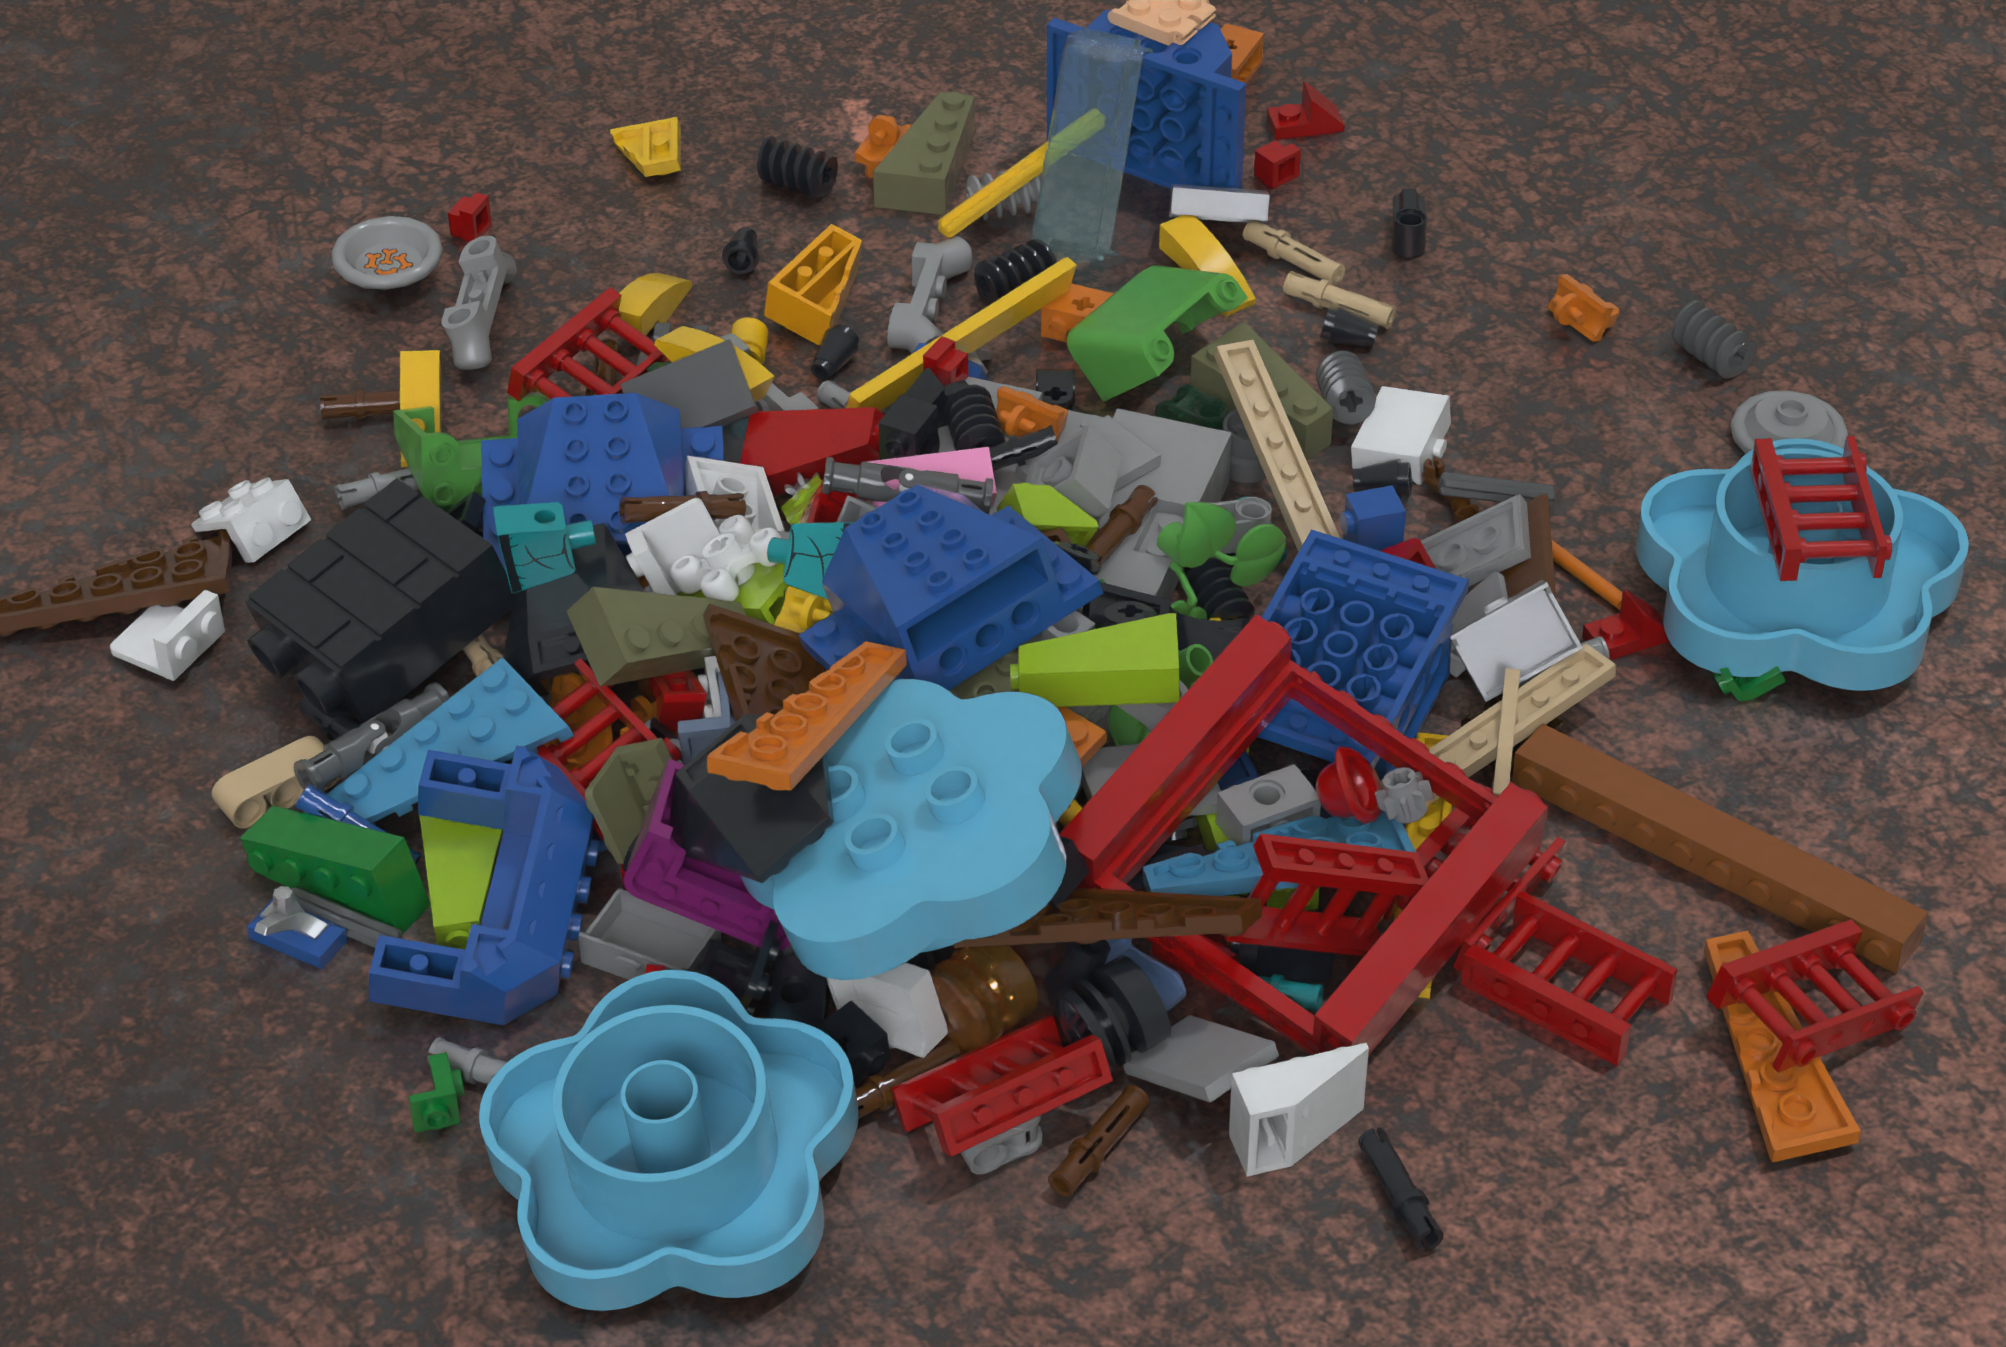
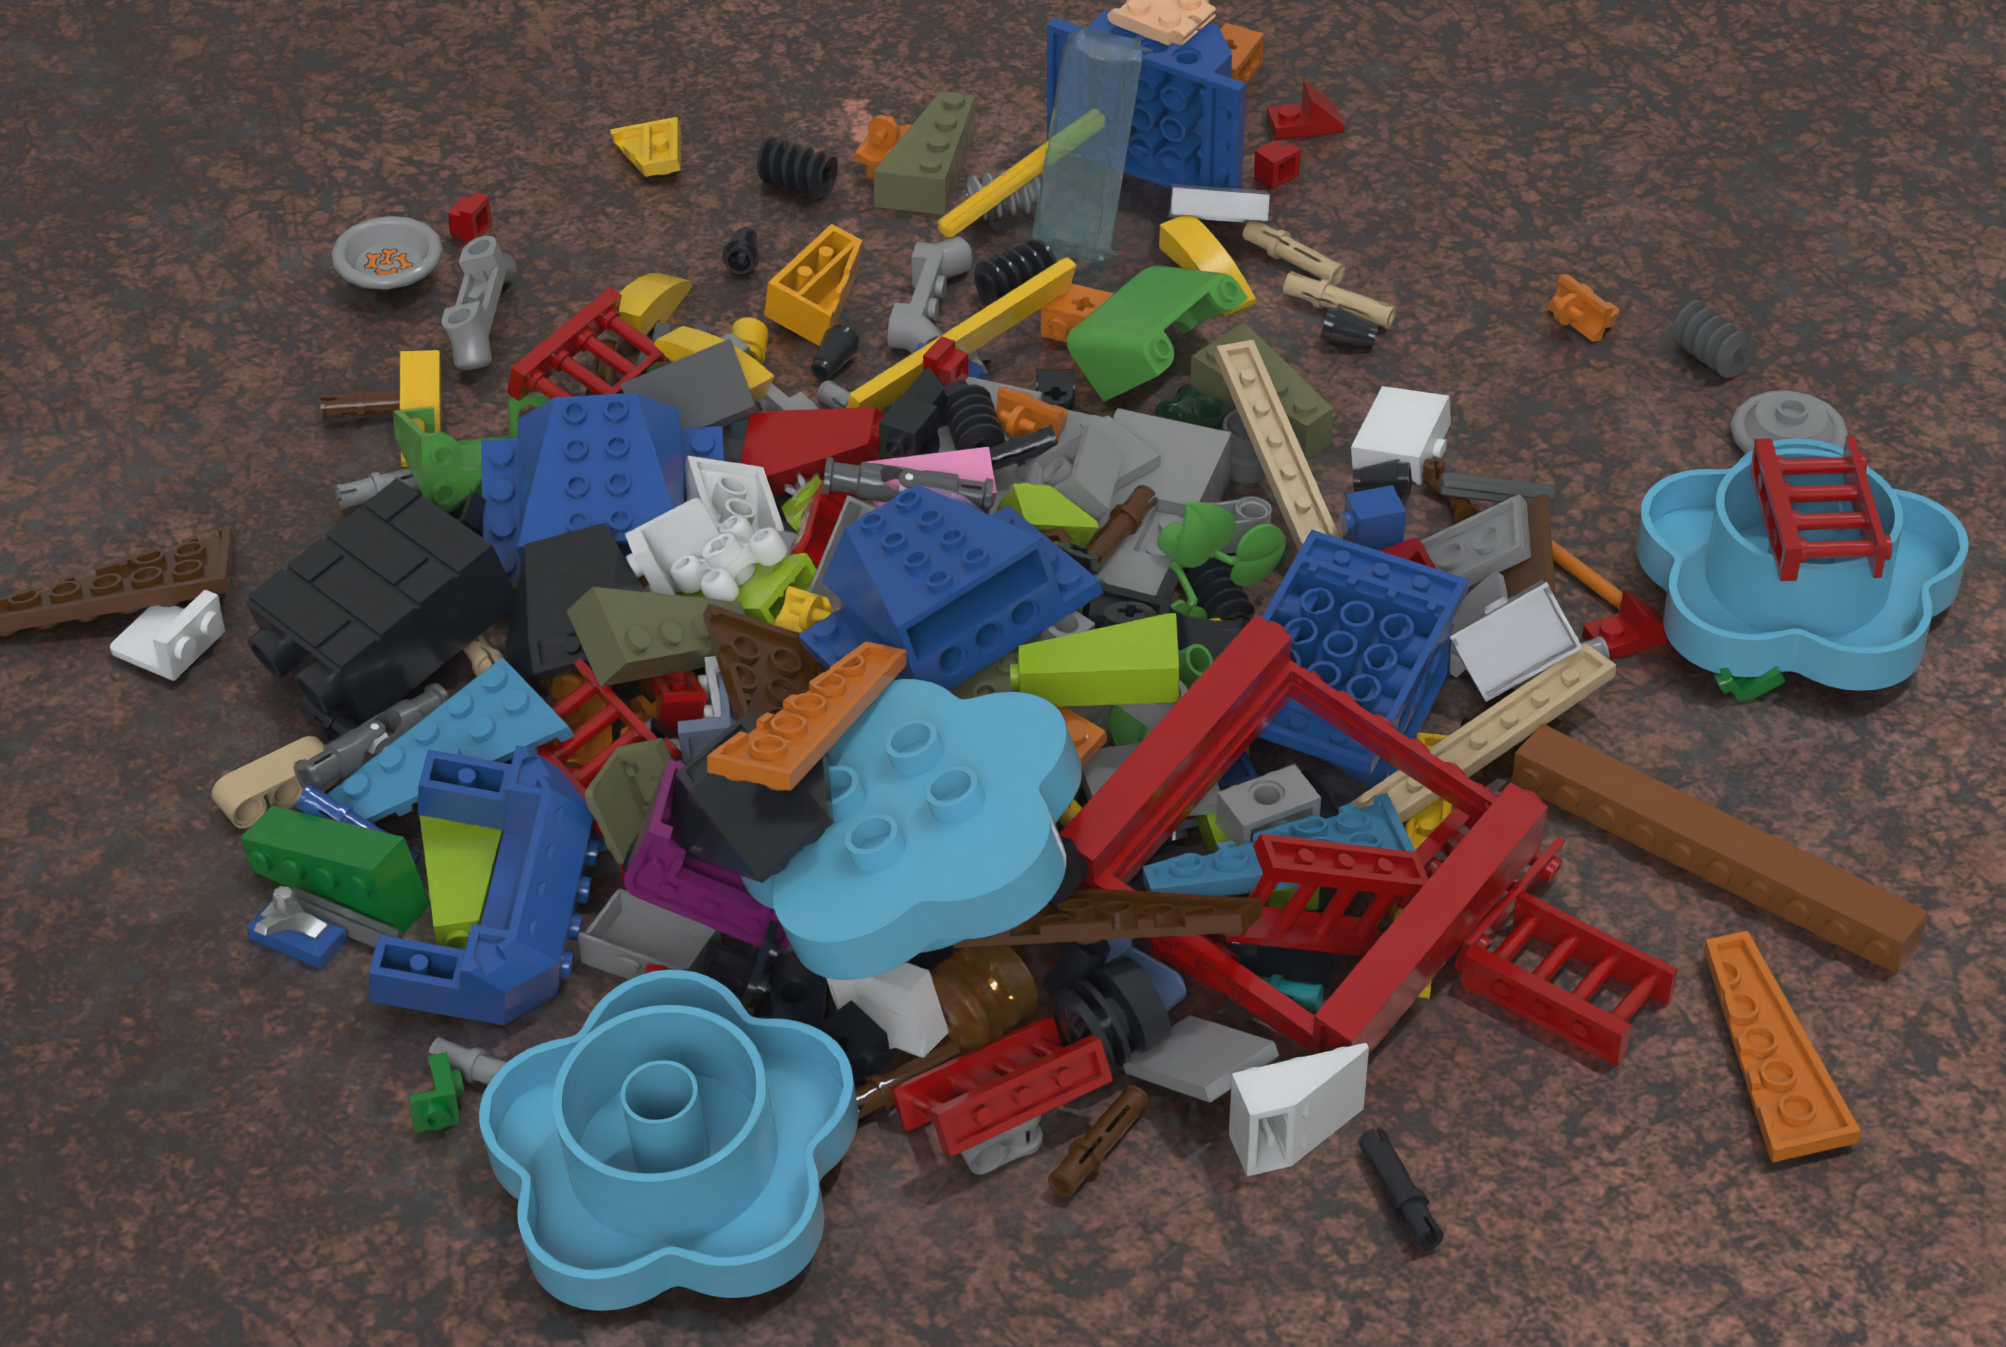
(255, 516): white bracket -> none
(539, 542): teal torso -> none
(647, 508): reddish brown pin -> none
(807, 554): teal torso -> none
(1346, 387): dark grey piece -> none
(1349, 787): red hat -> none
(1404, 795): light grey gear -> none
(1409, 223): black piece -> none
(1506, 730): tan piece -> none
(1809, 959): red fence -> none

